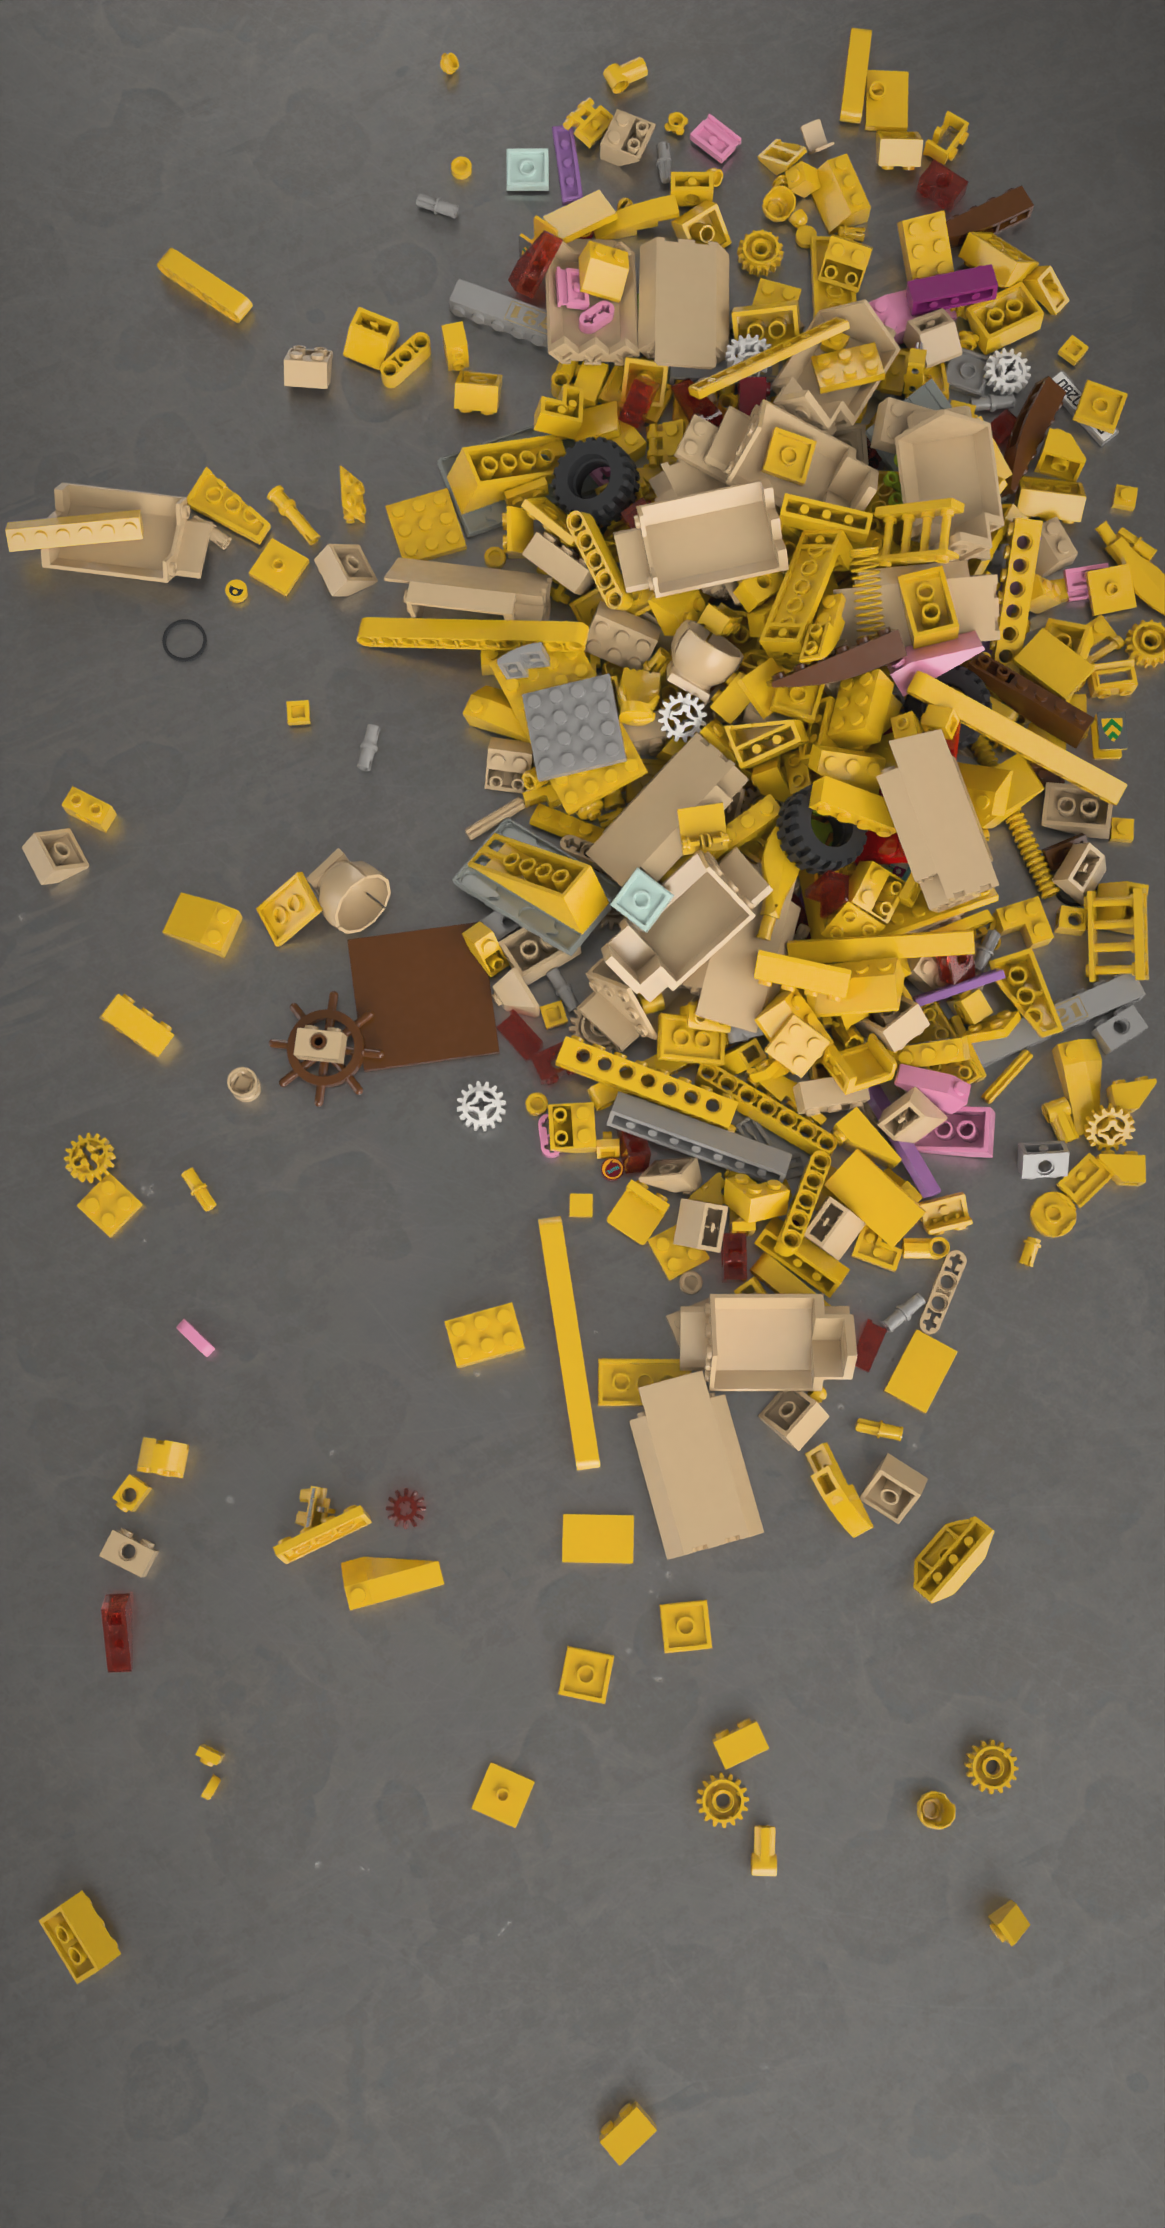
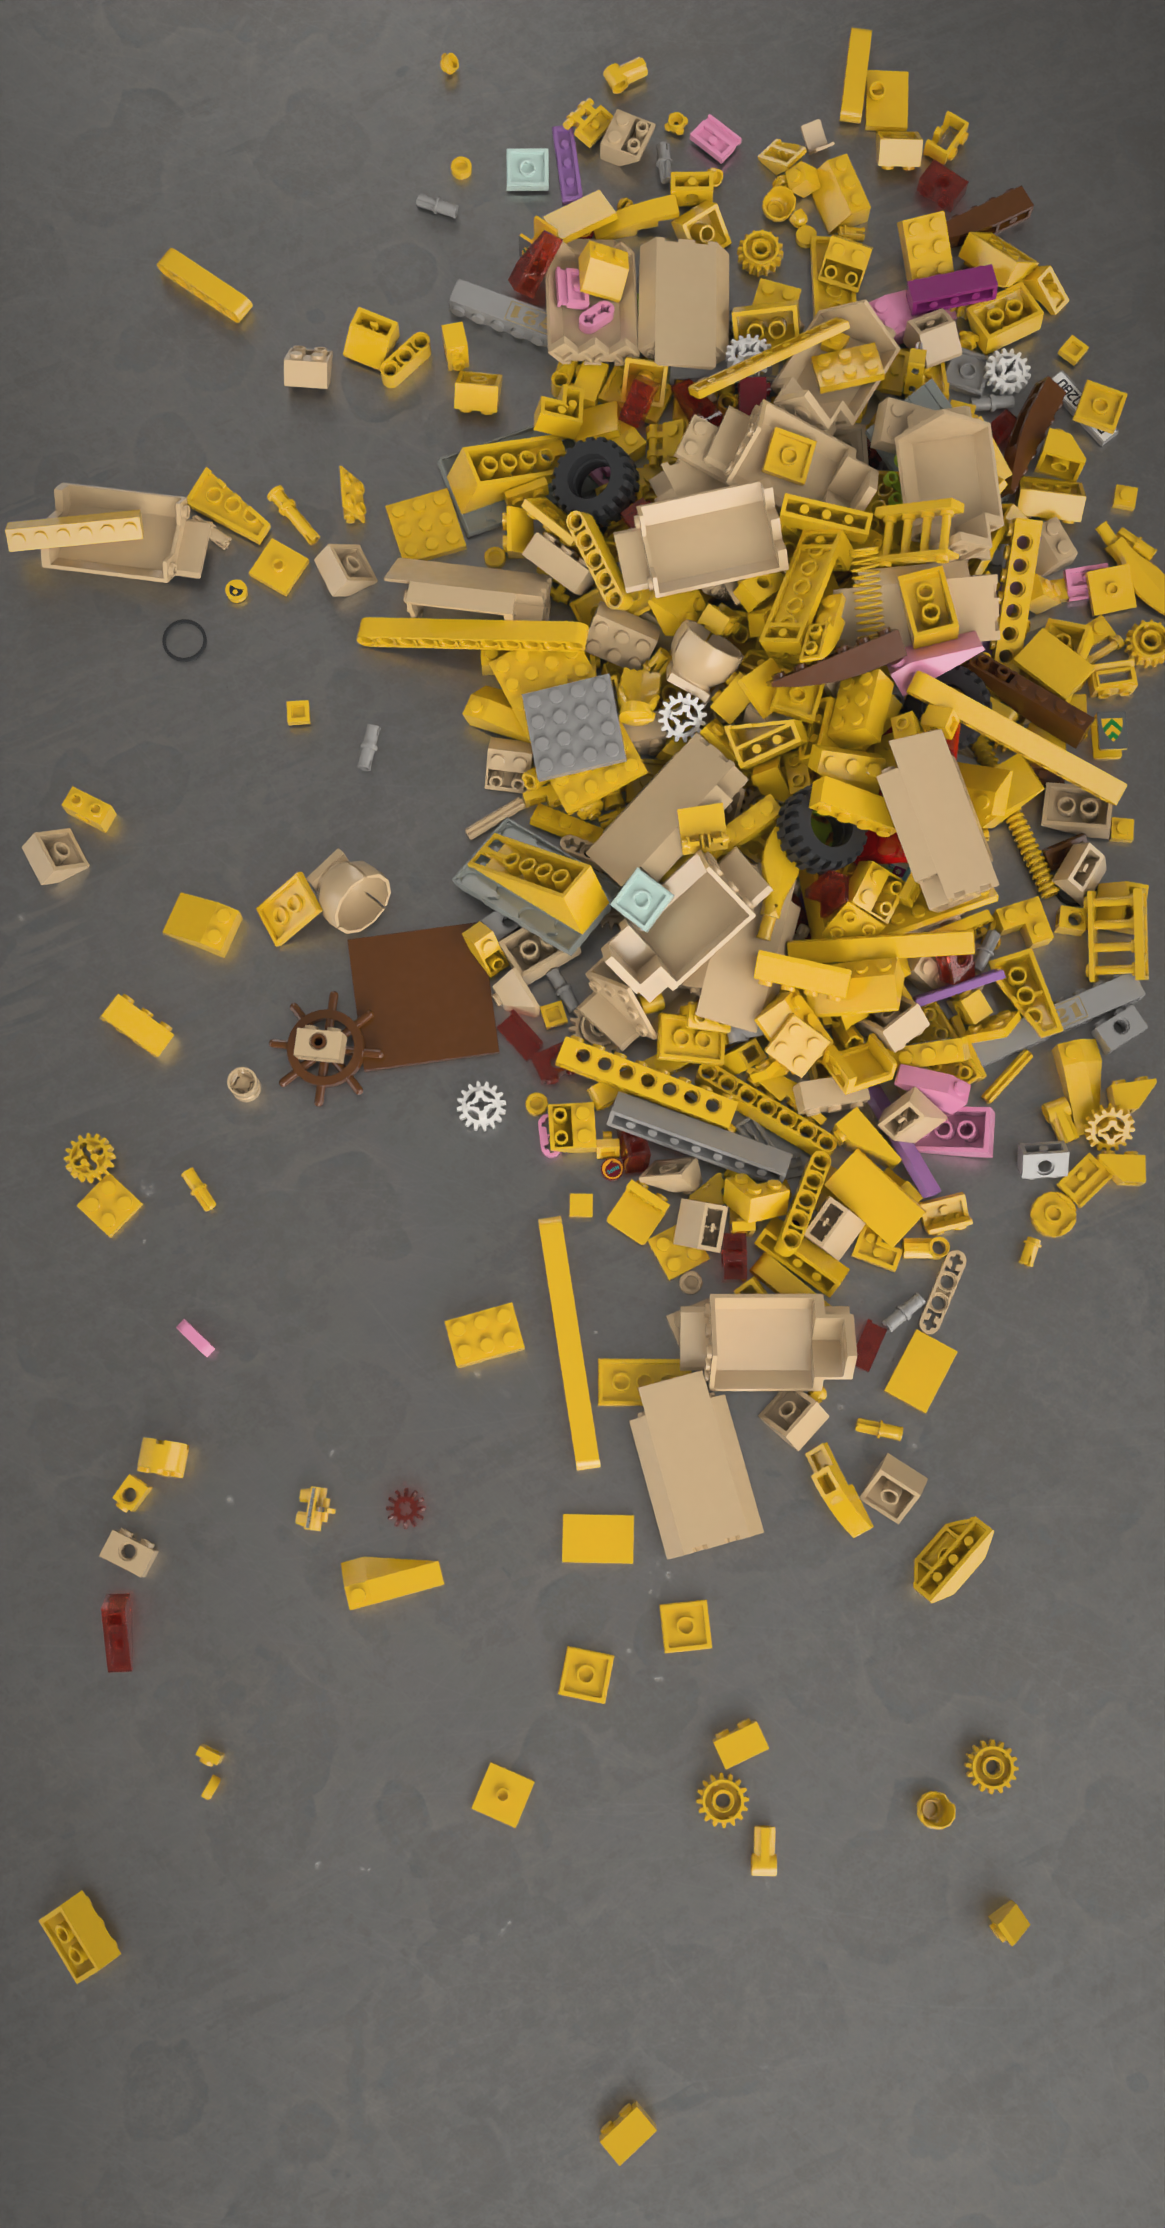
(330, 1530): yellow plate -> none
(518, 661): light grey slope -> none

